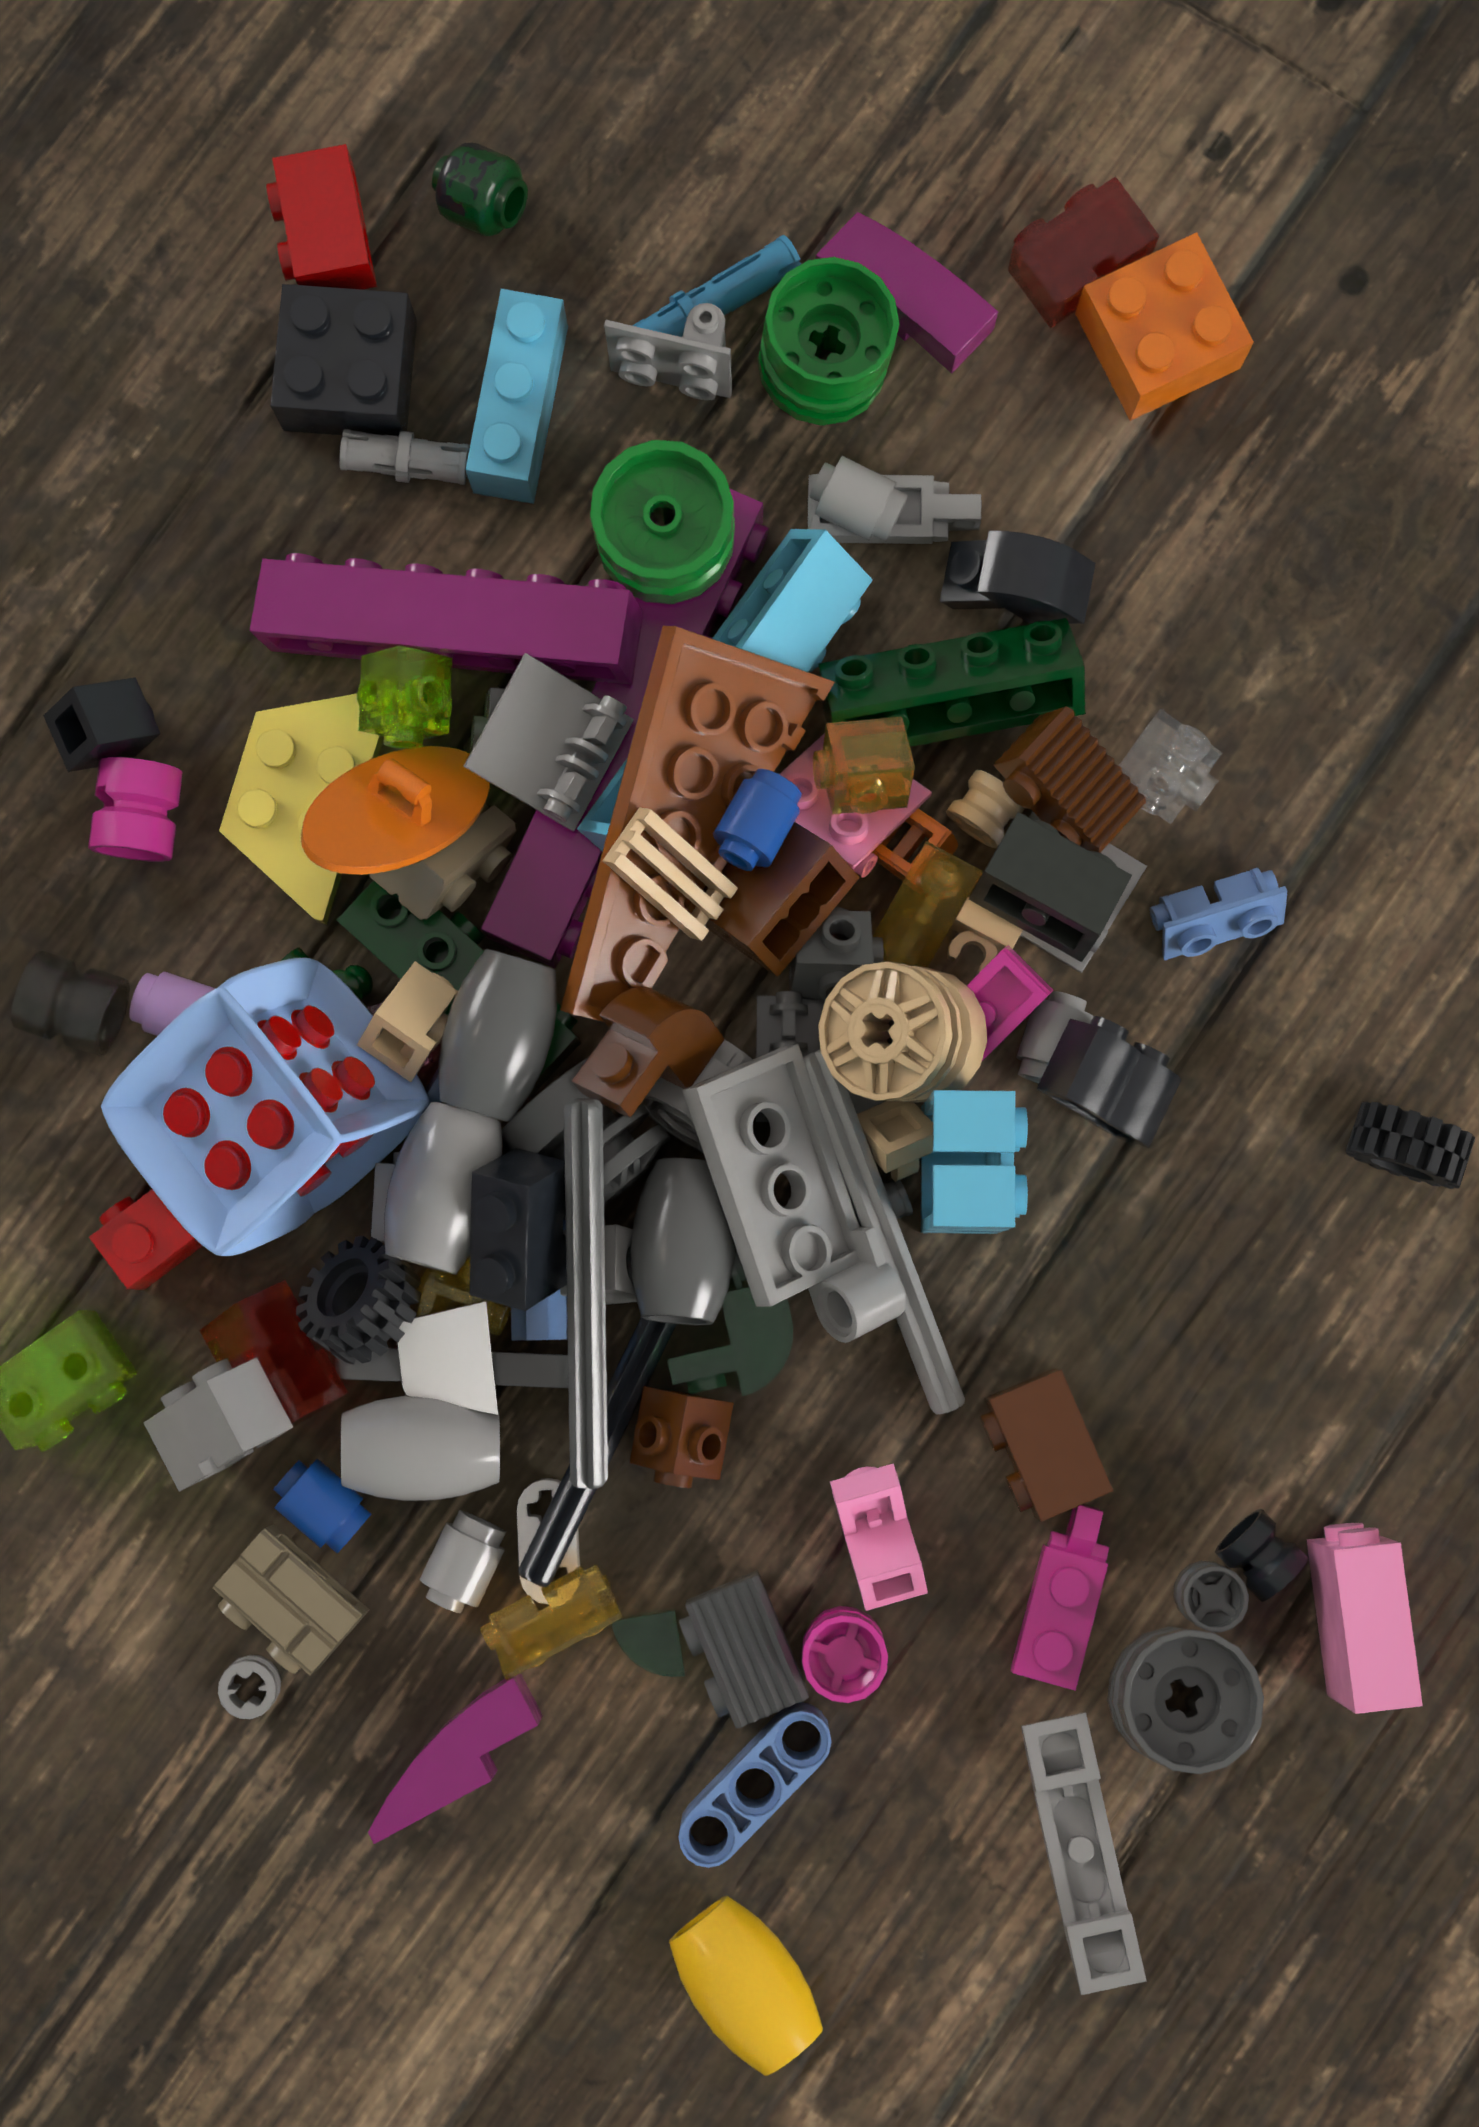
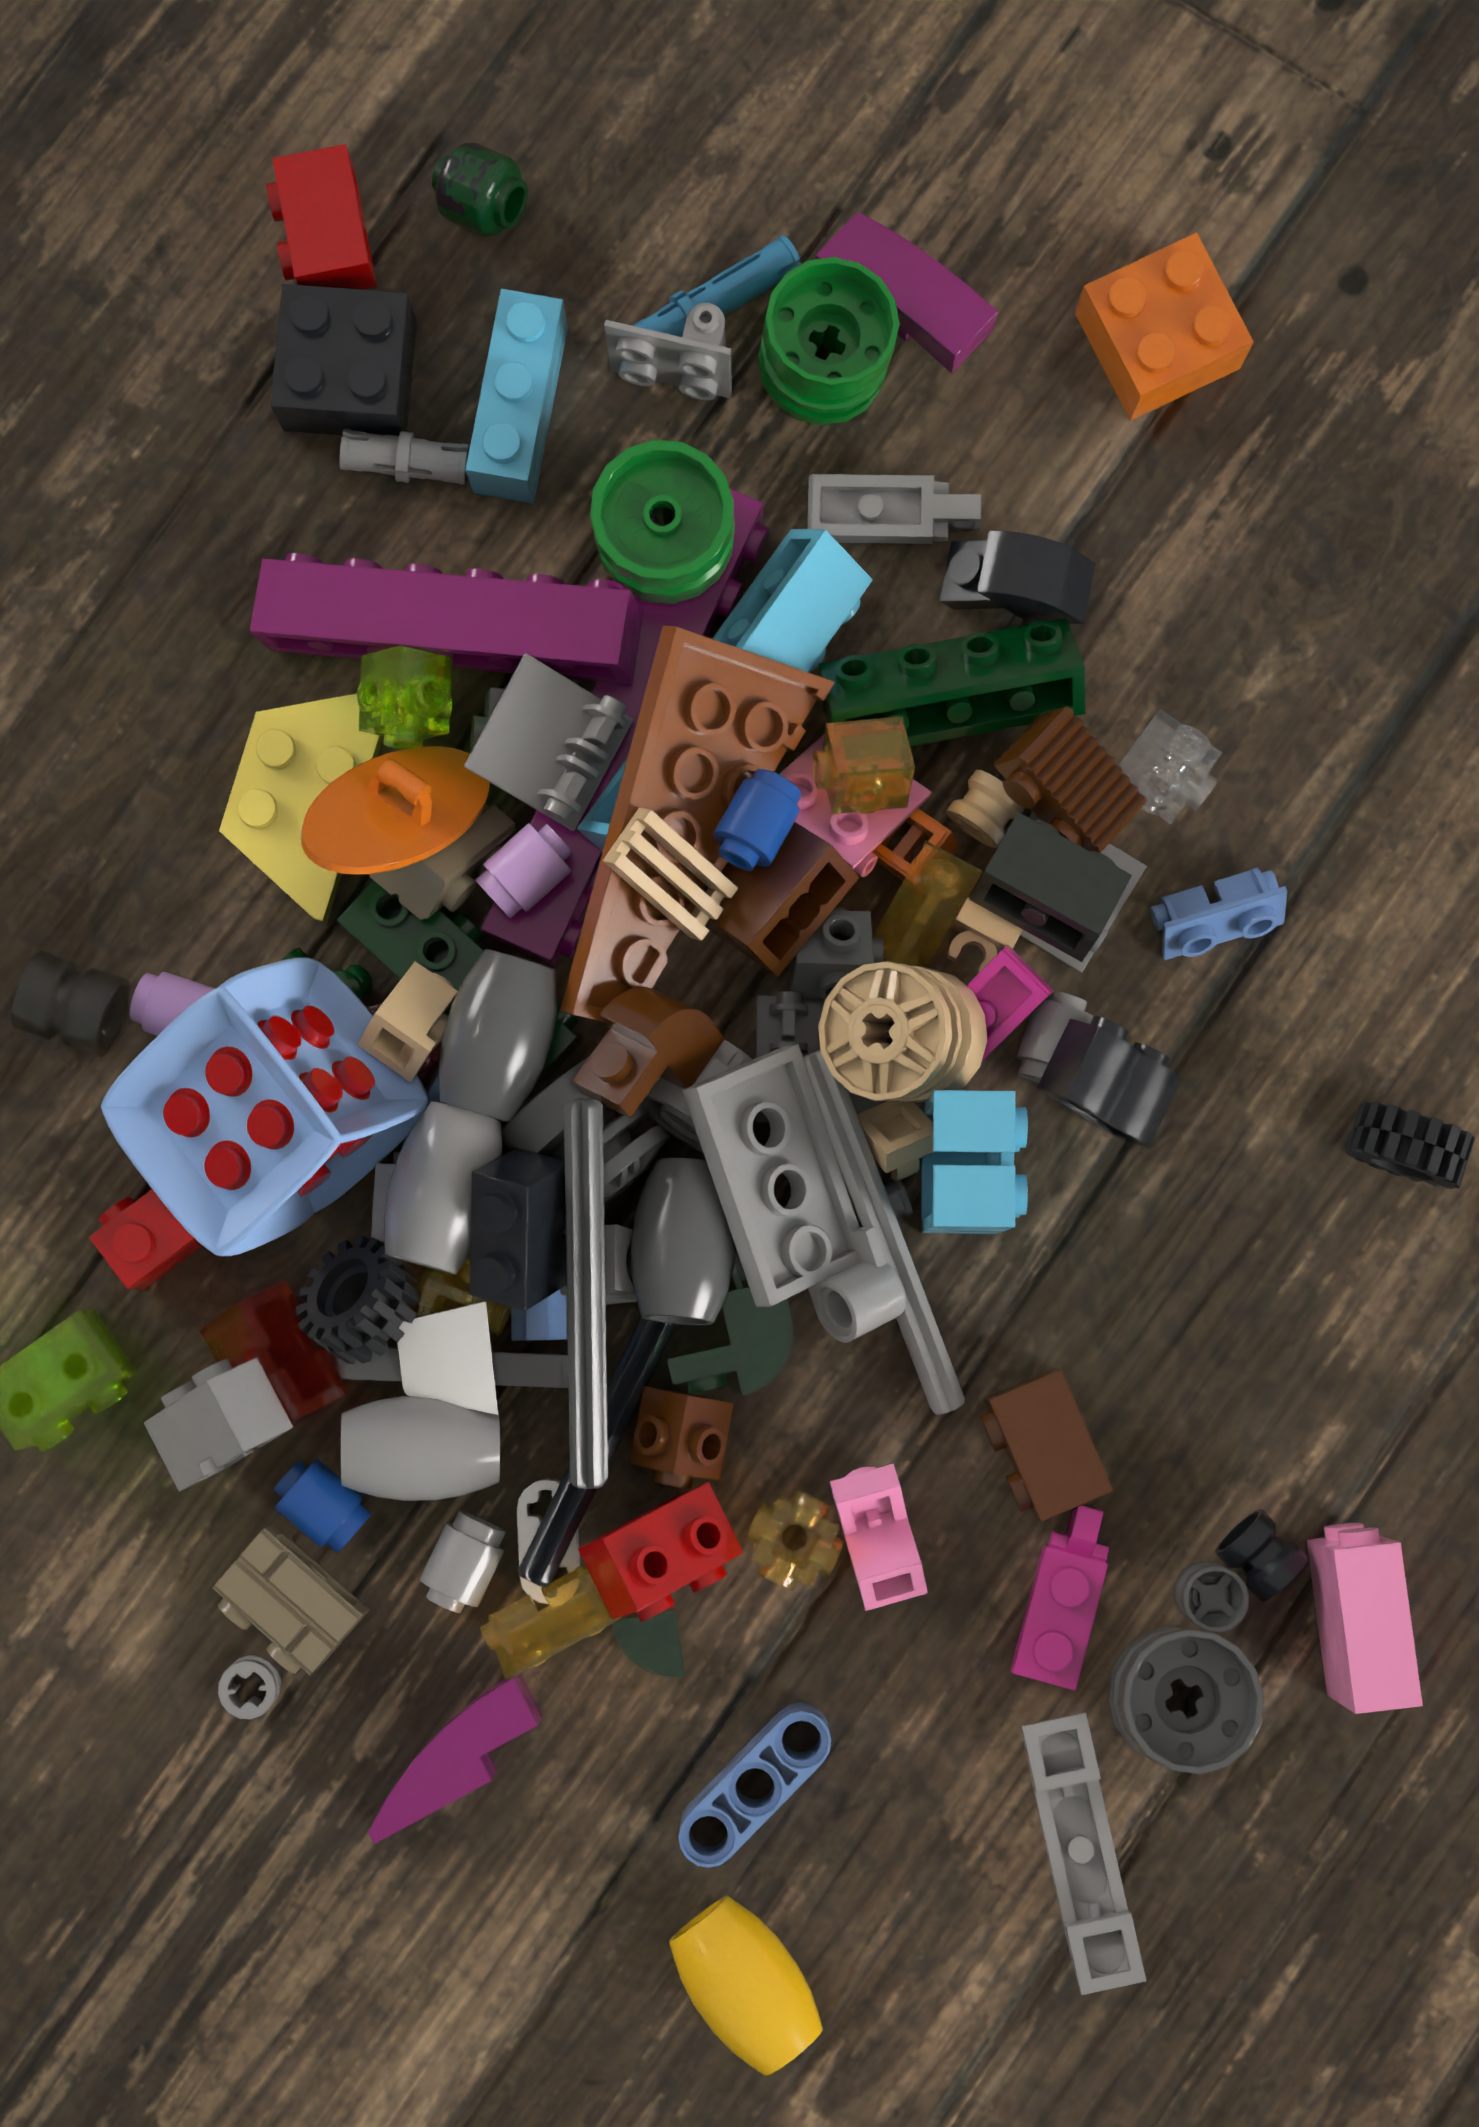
(101, 723): black brick -> none
(135, 809): dark pink wheel -> none
(525, 869): none -> lavender brick
(660, 1553): none -> red brick
(744, 1649): dark grey brick -> none
(803, 1564): none -> clear yellow brick
(844, 1654): dark pink wheel -> none
(857, 499): light grey brick -> none
(1085, 242): clear red brick -> none

